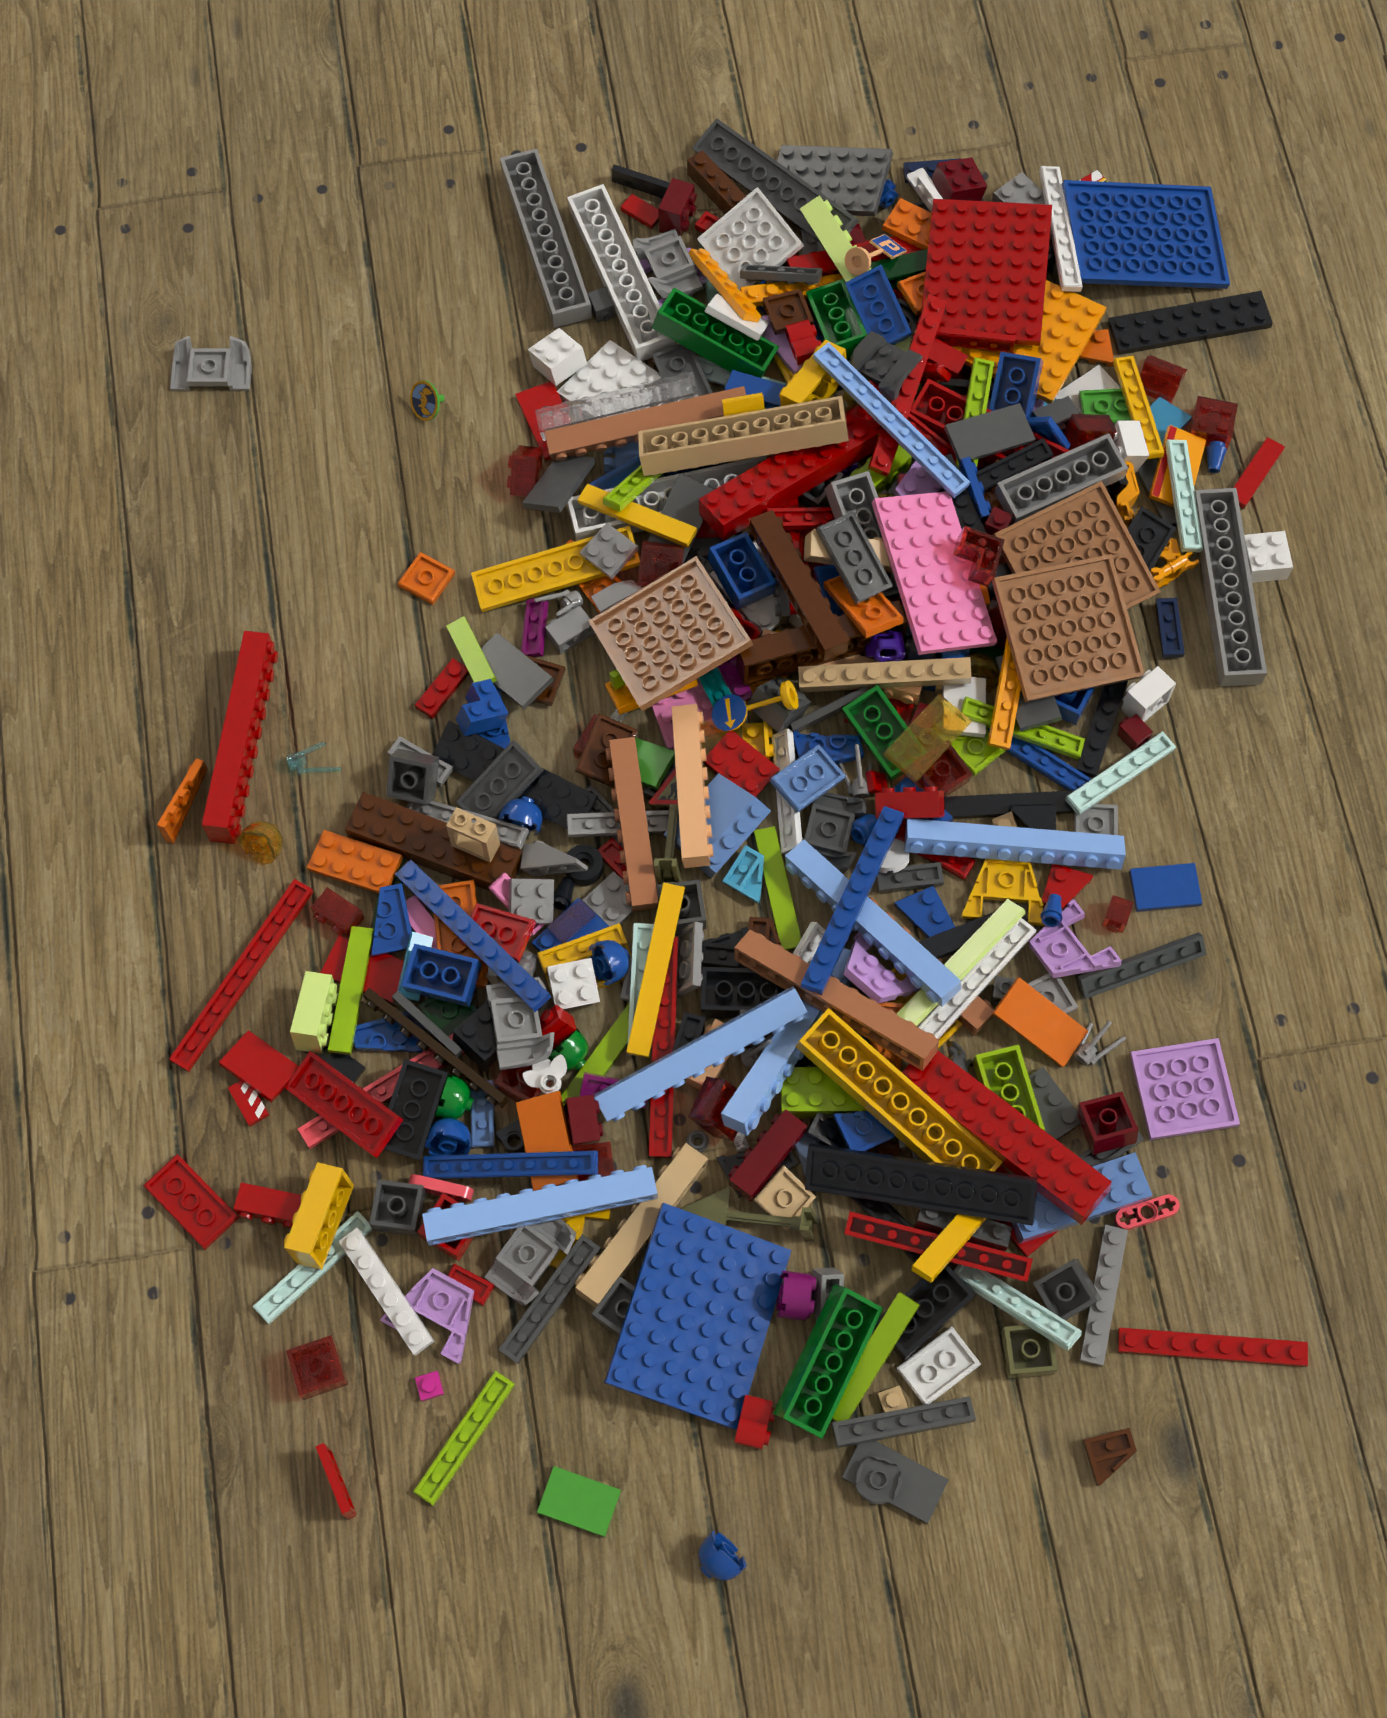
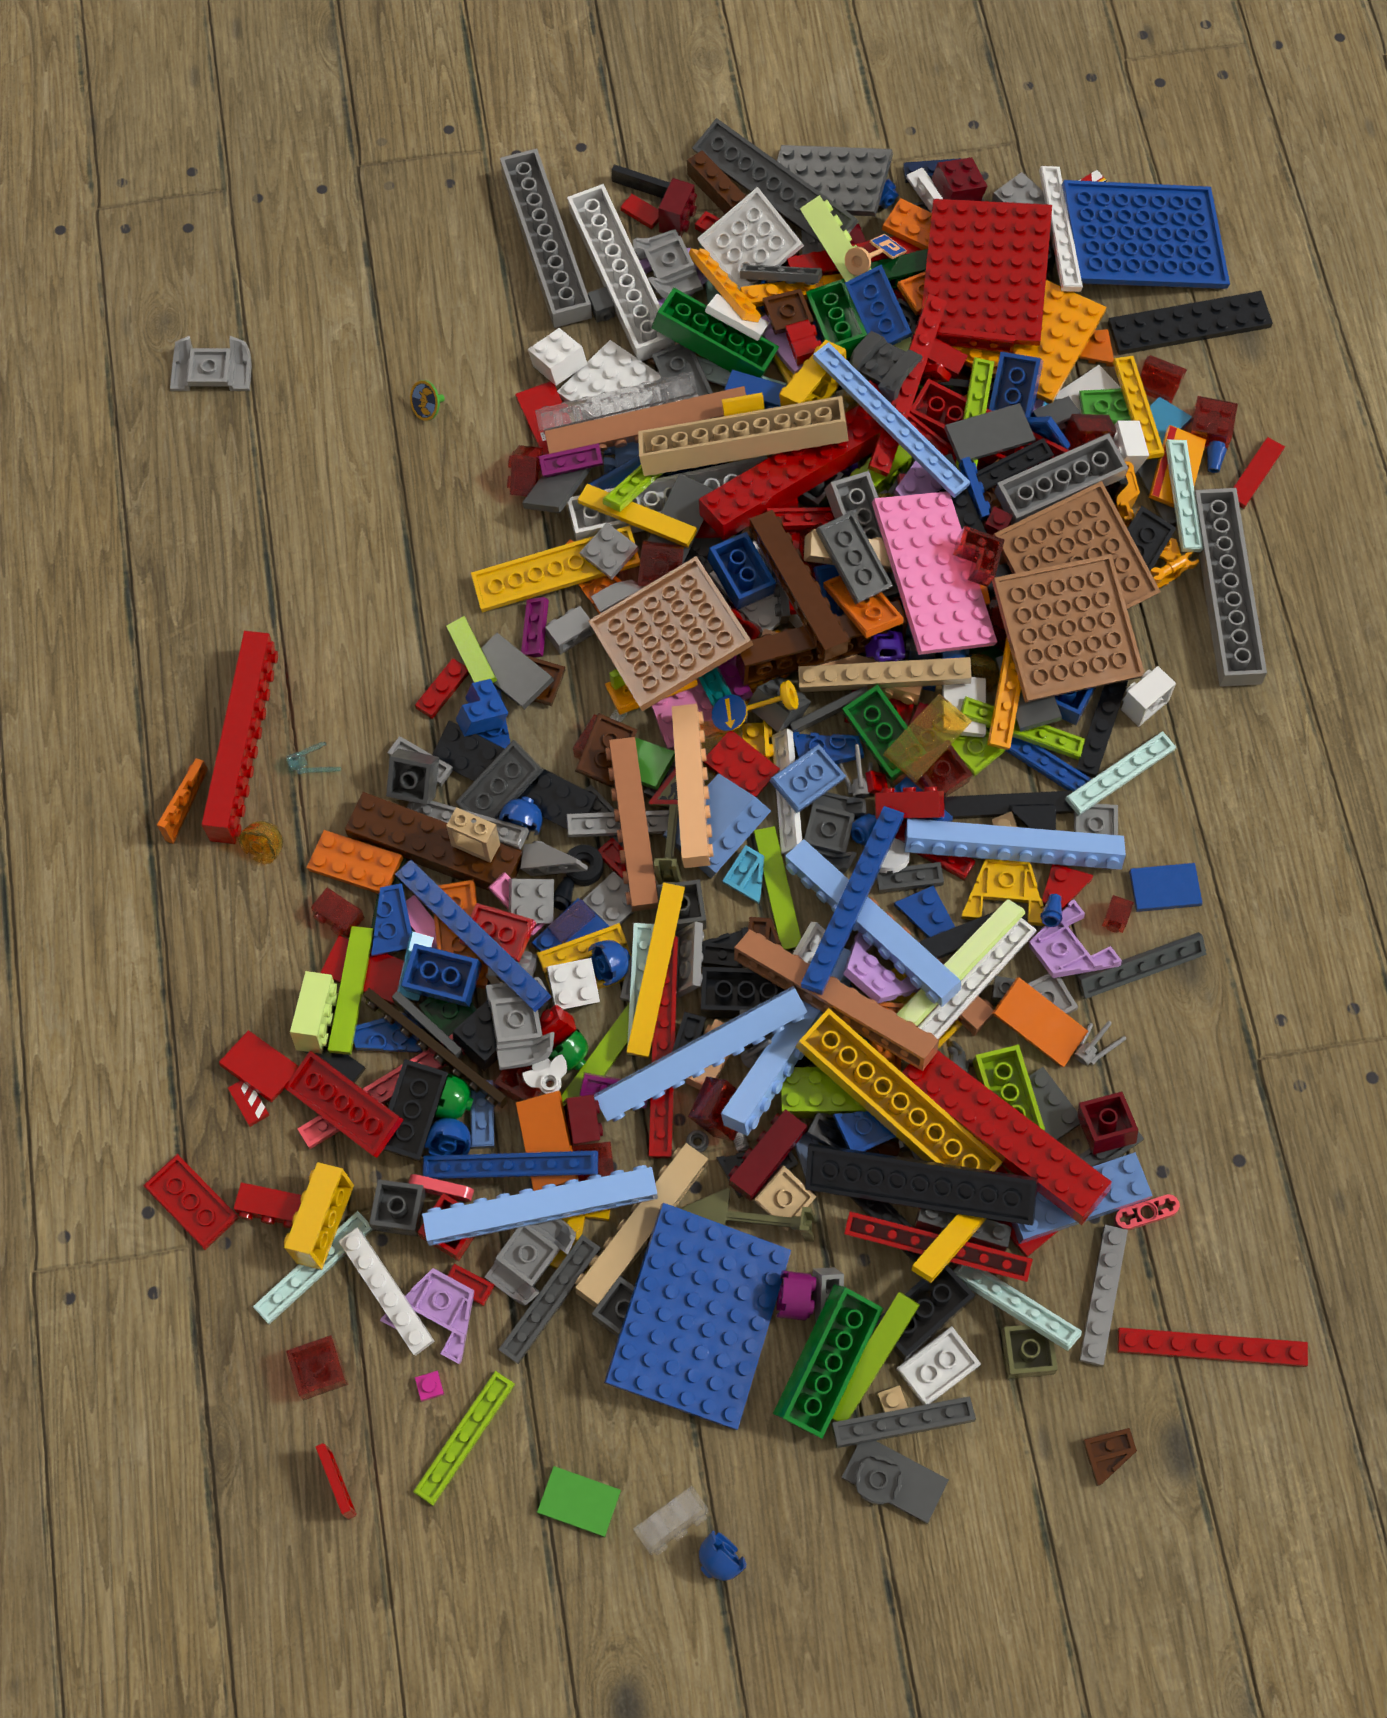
(241, 975): red plate -> none
(426, 578): orange tile -> none
(510, 1132): black plate -> none
(569, 601): light grey plant -> none
(571, 460): none -> magenta plate
(671, 1521): none -> clear brick
(754, 1422): red brick -> none
(1067, 1290): dark grey brick -> none
(1134, 732): dark red brick -> none
(1169, 628): dark blue plate -> none
(1184, 1089): lavender plate -> none
(1268, 556): white brick -> none

